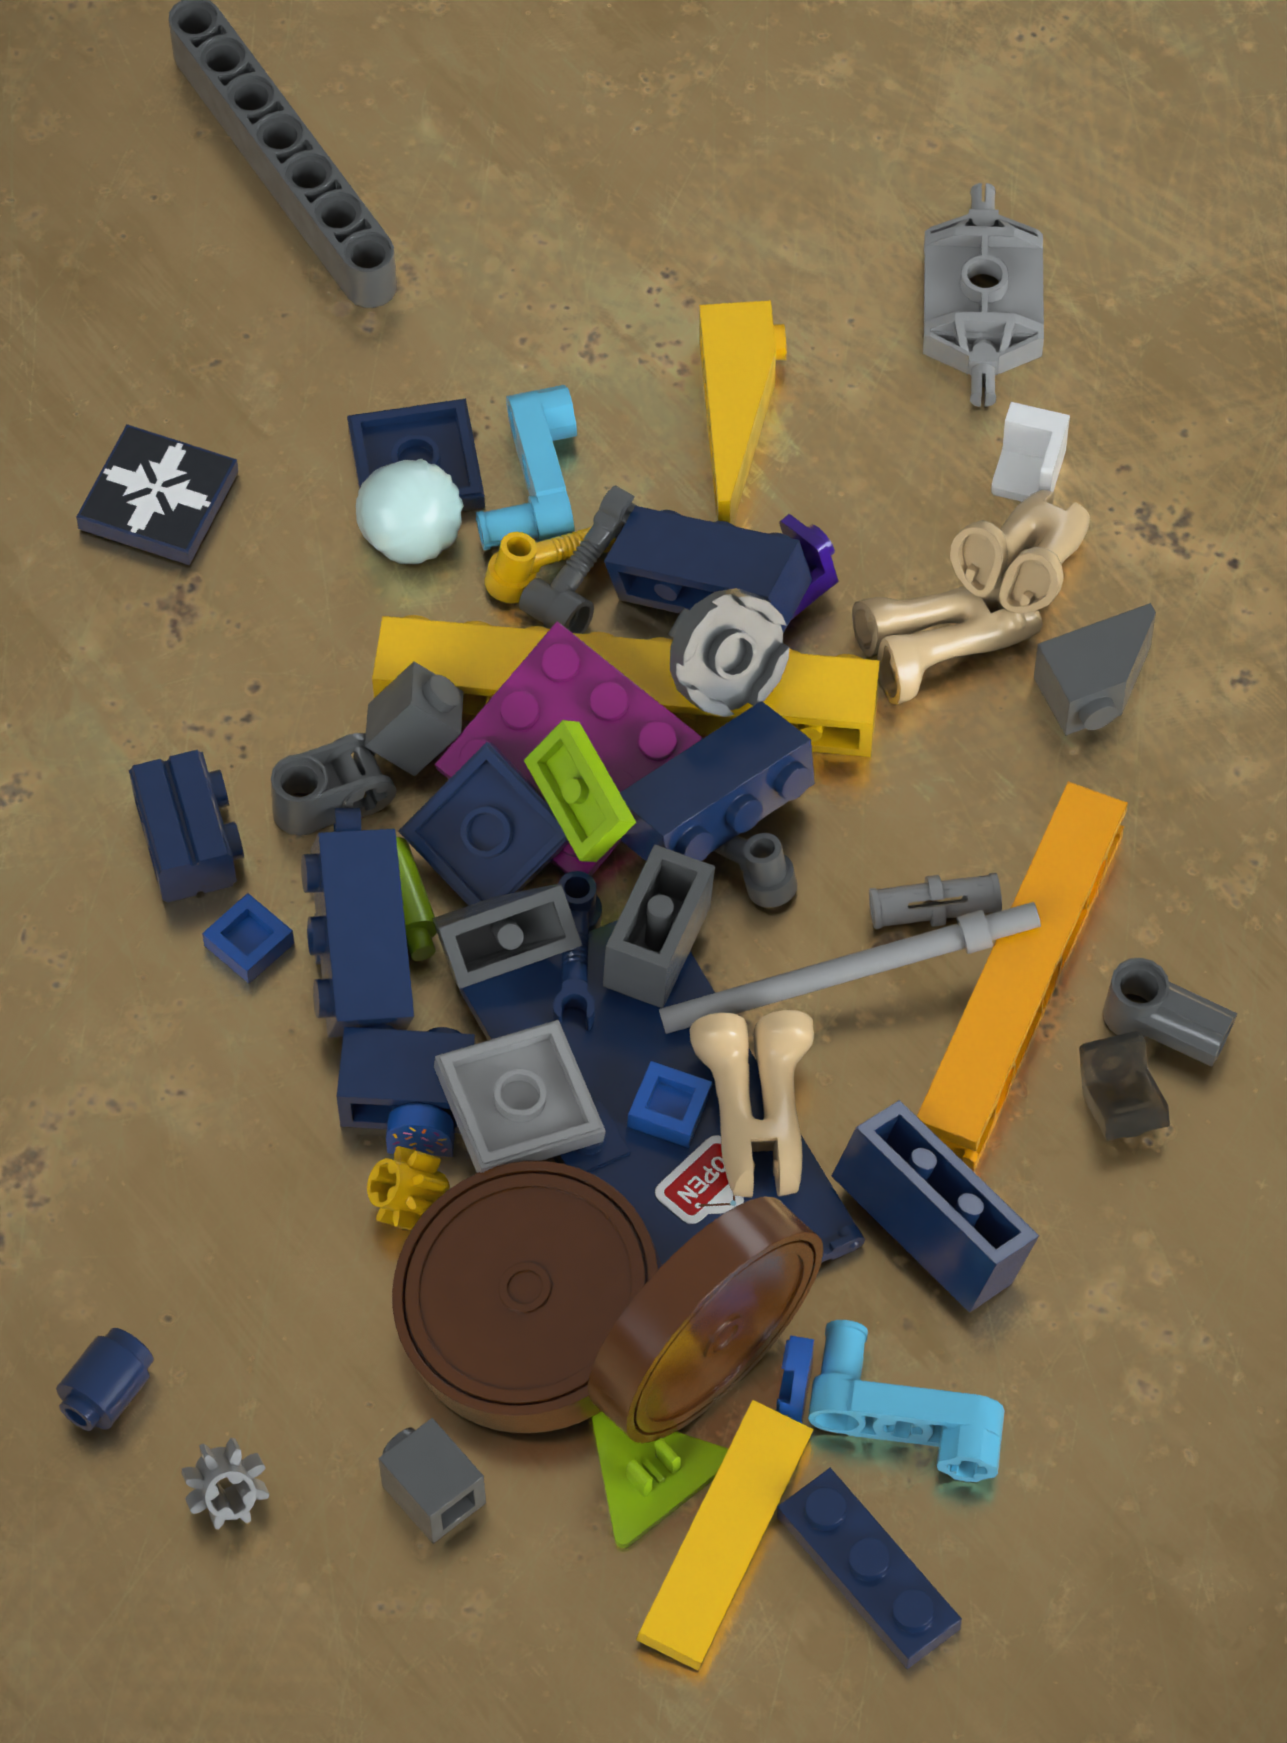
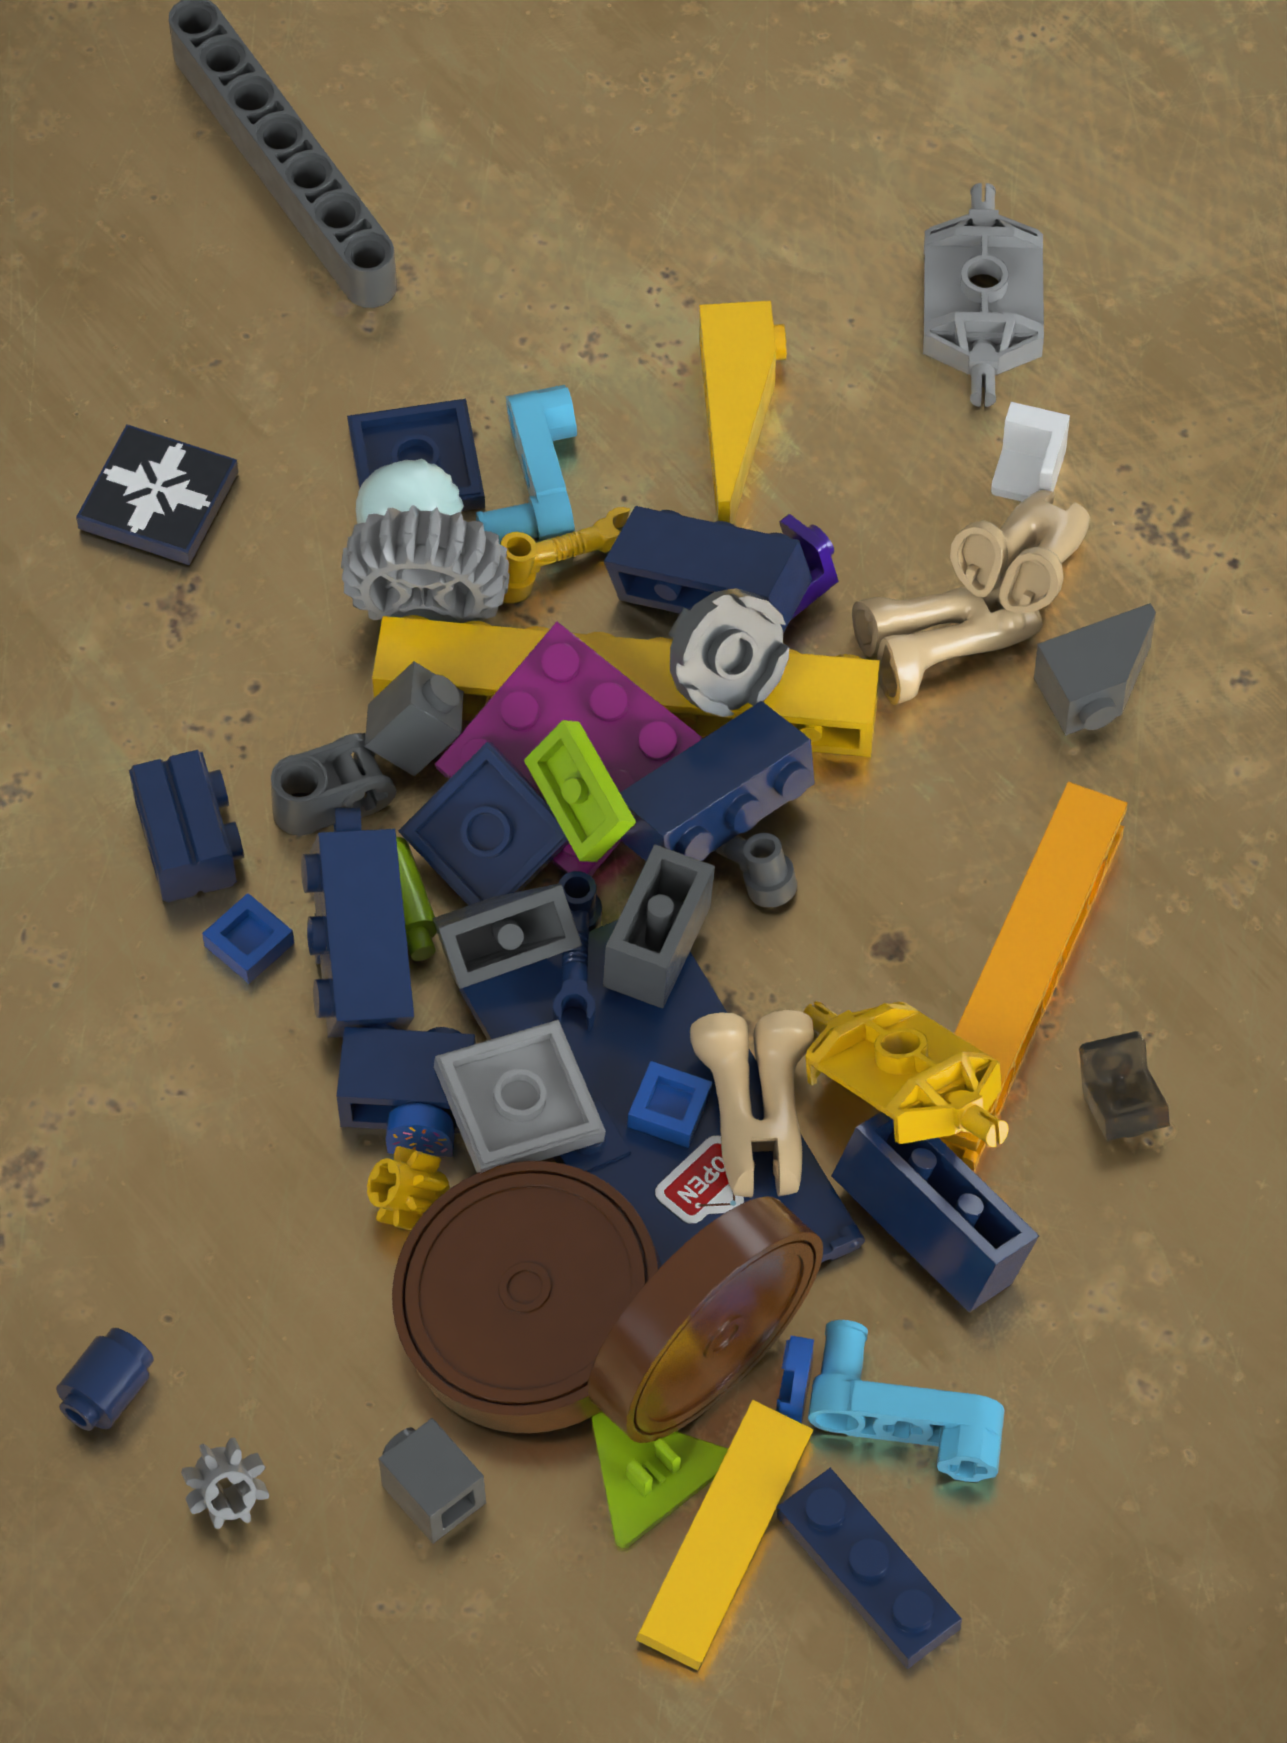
(425, 567): none -> light grey gear
(559, 600): dark grey brick -> none
(891, 905): light grey pin -> none
(908, 1070): none -> yellow plate
(972, 933): light grey bar -> none
(1171, 1012): dark grey piece -> none

